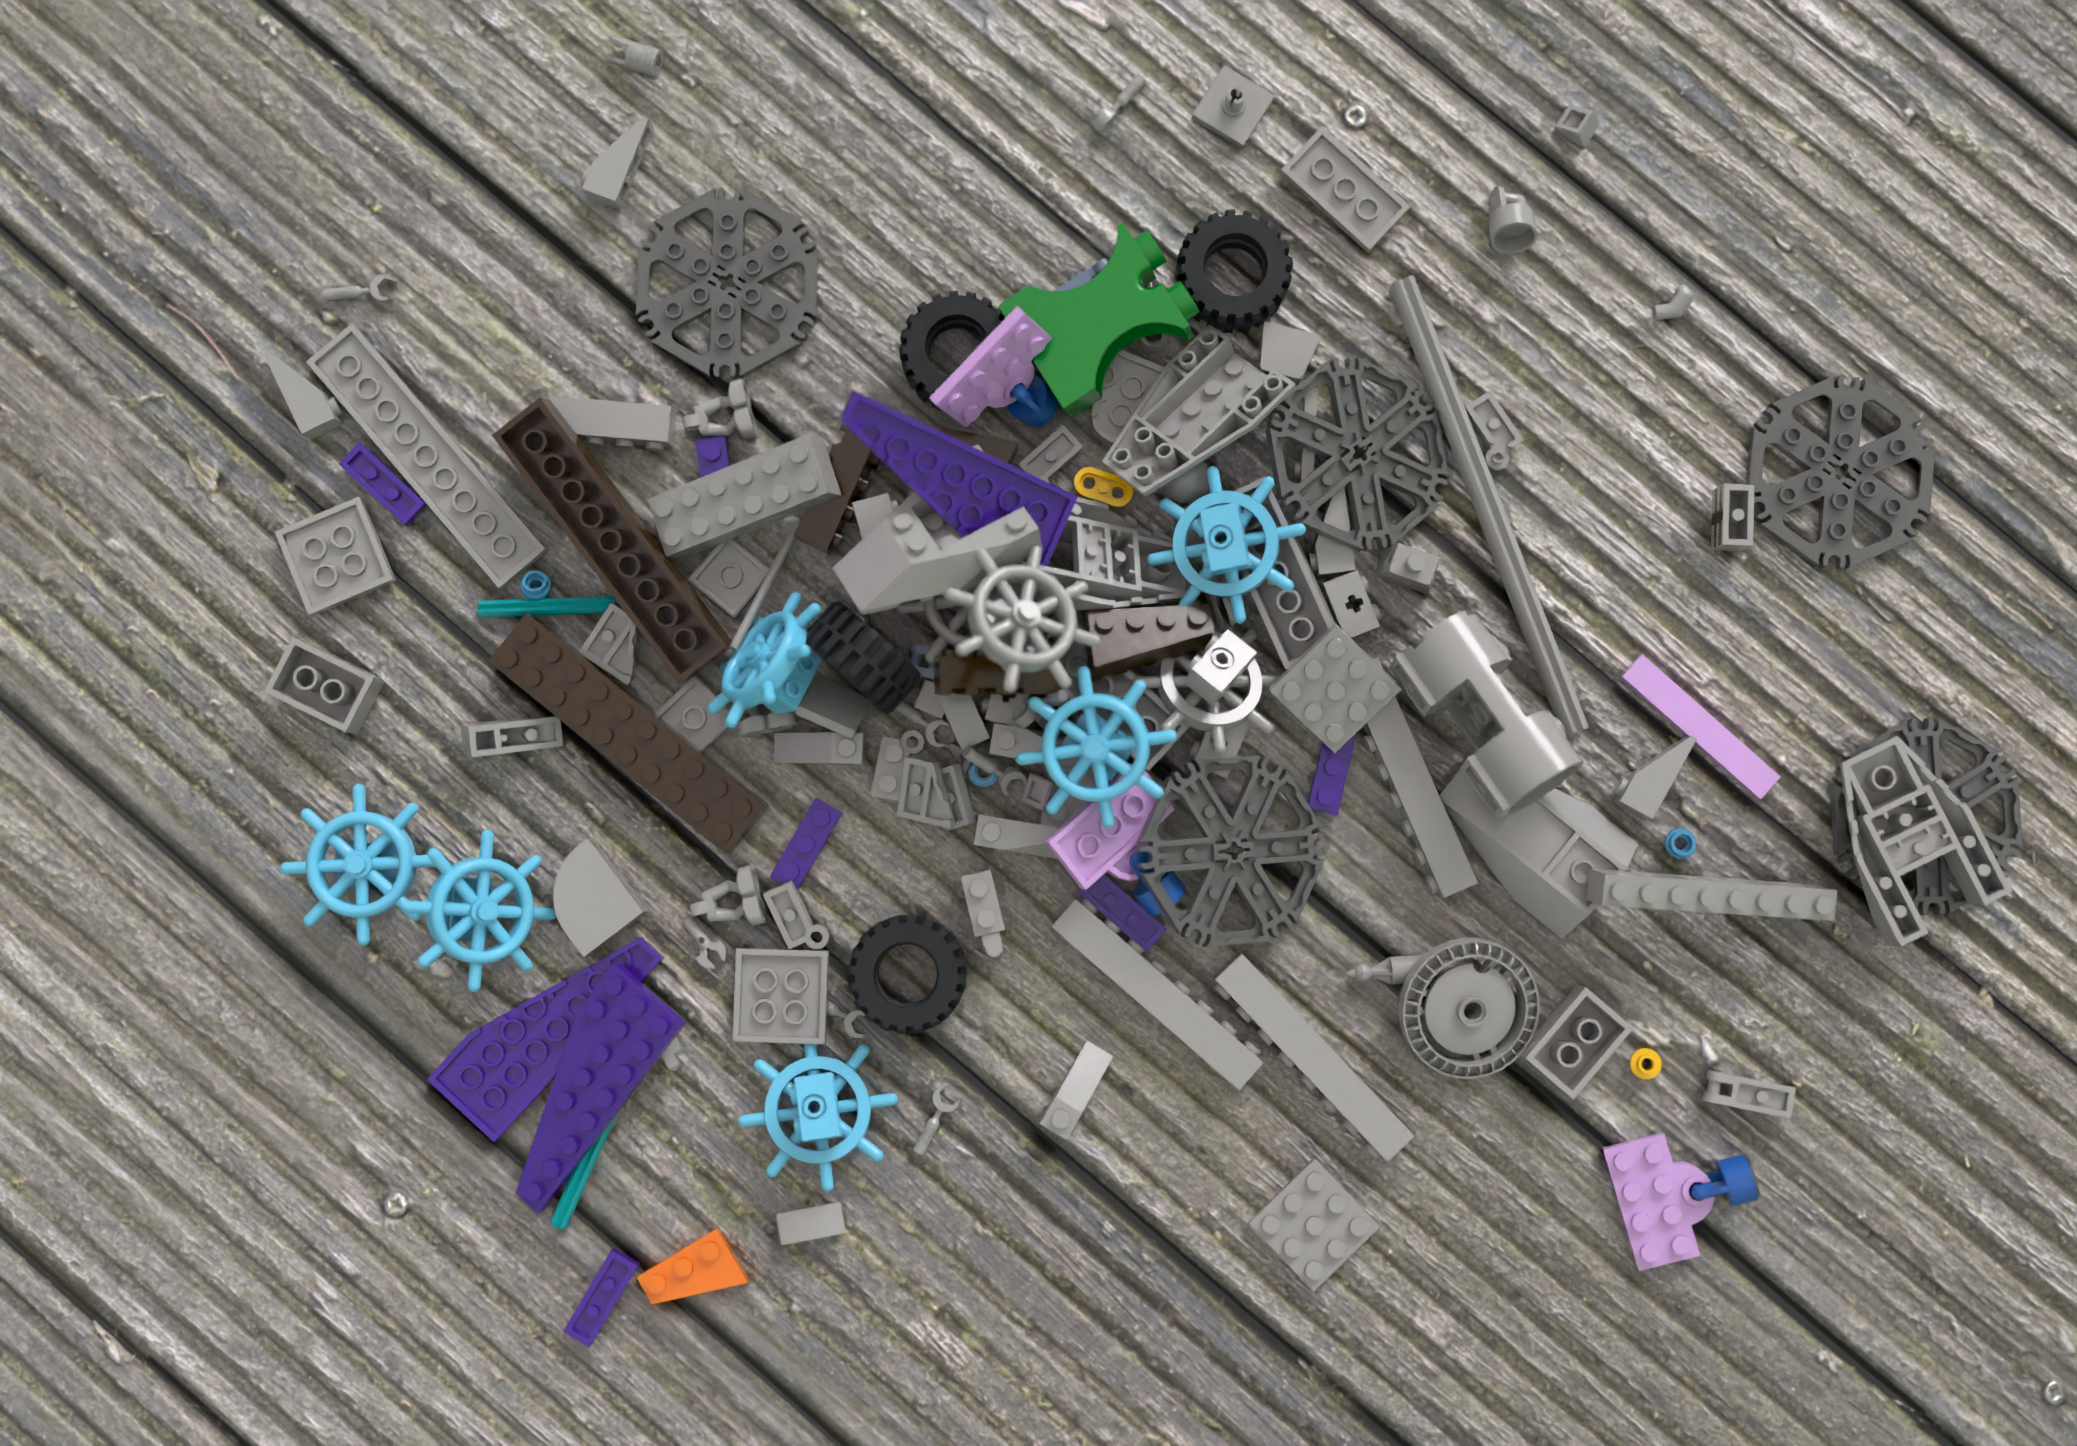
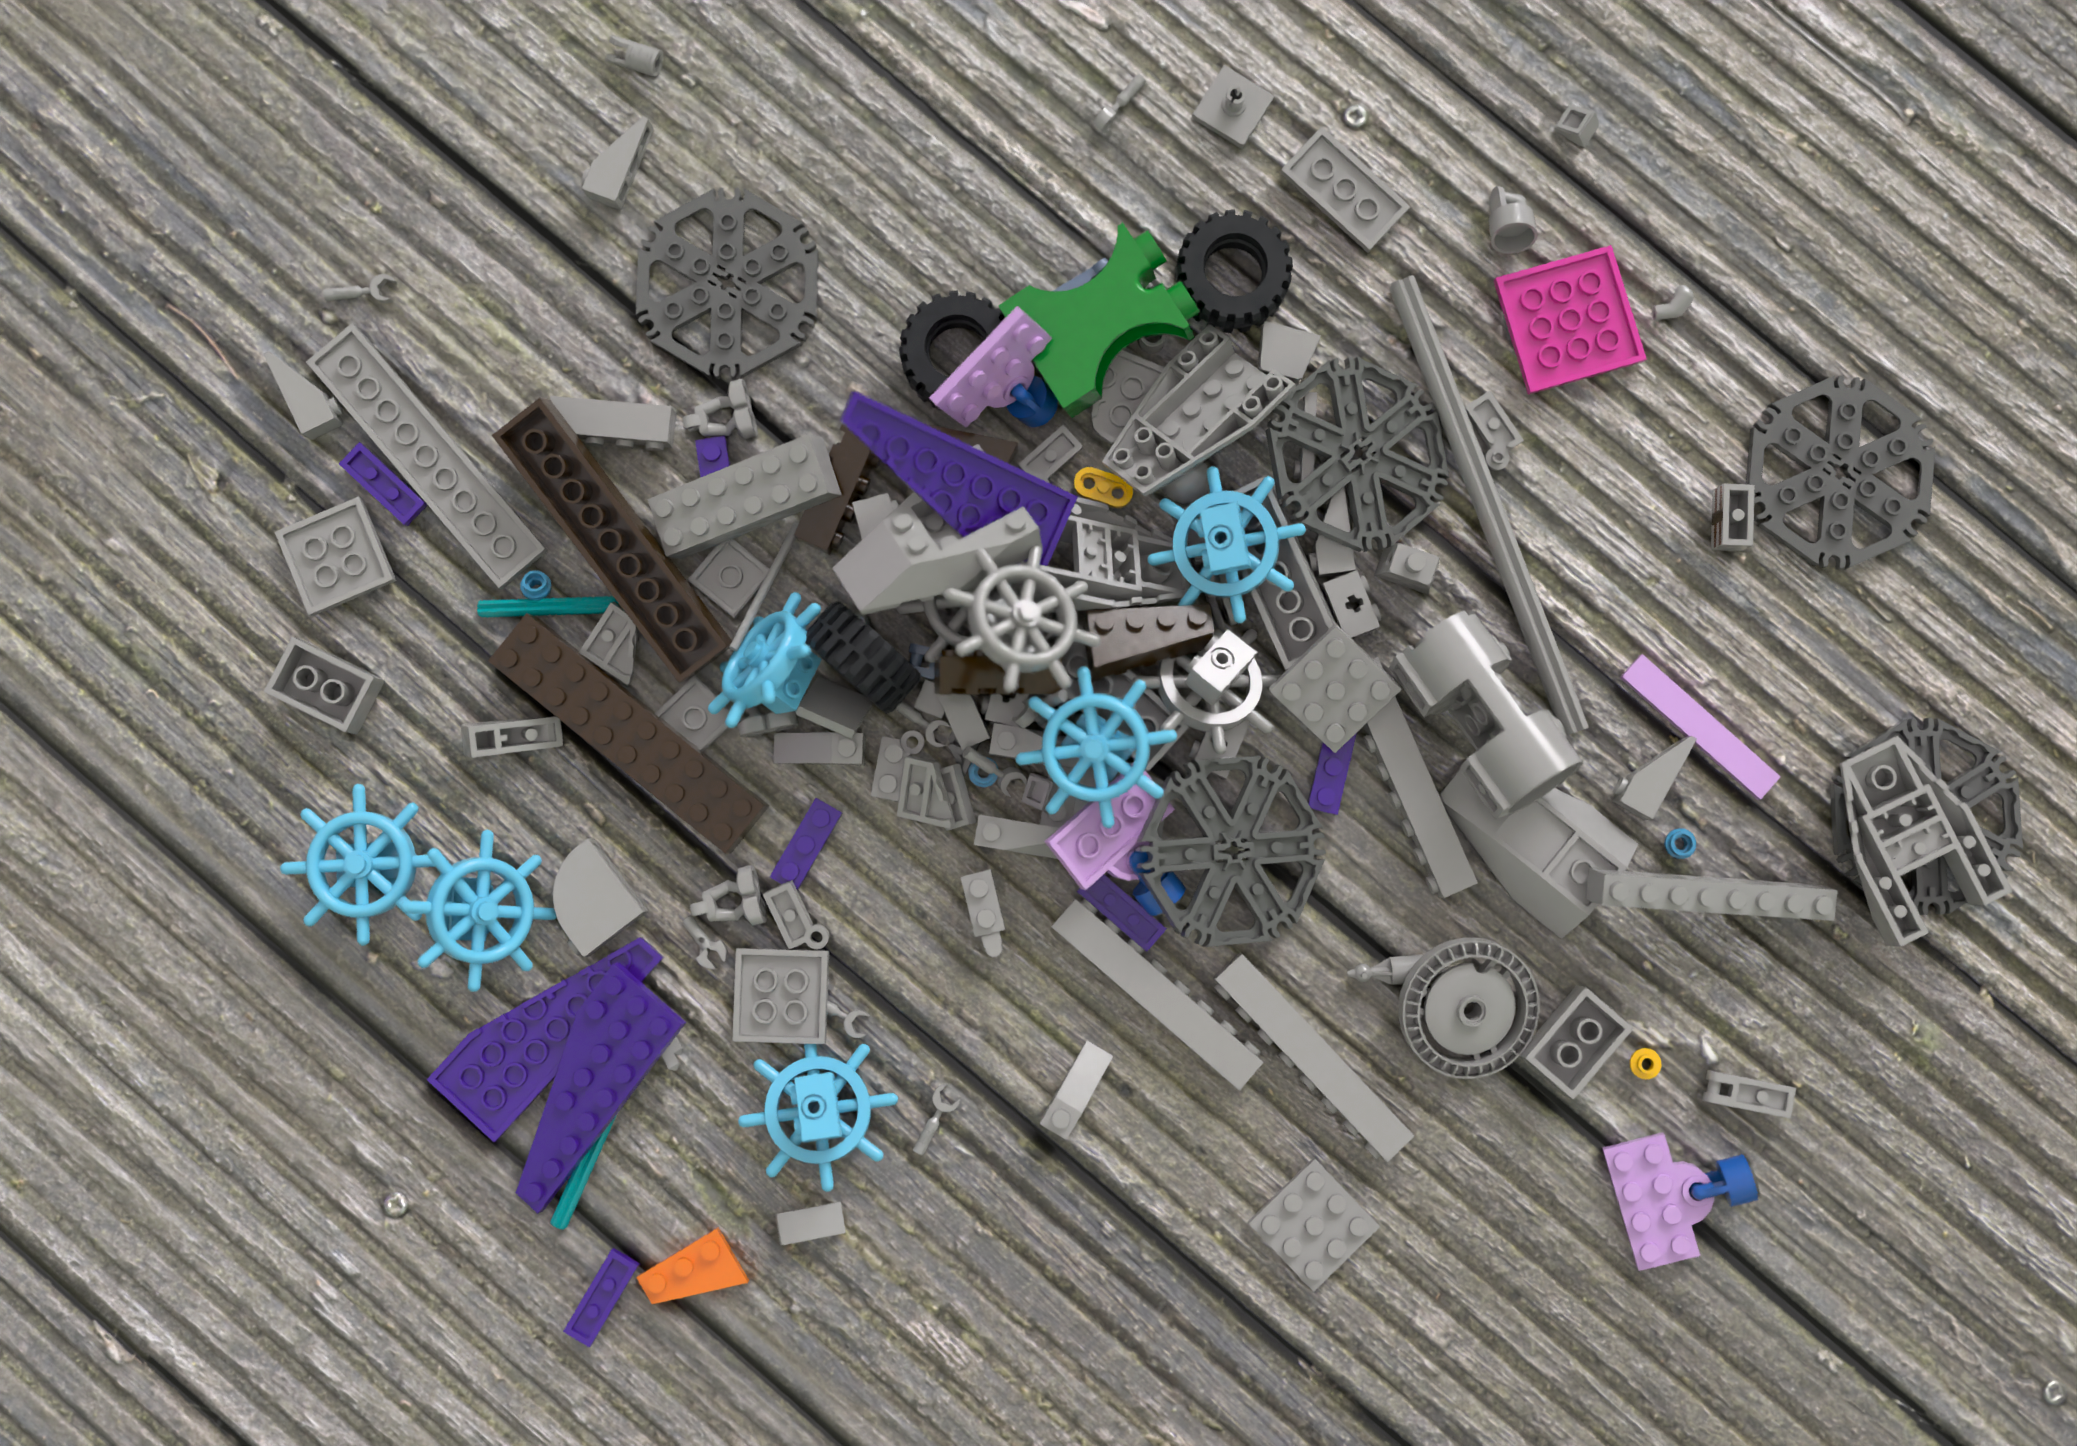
(865, 980): black tyre -> none
(1569, 319): none -> dark pink plate

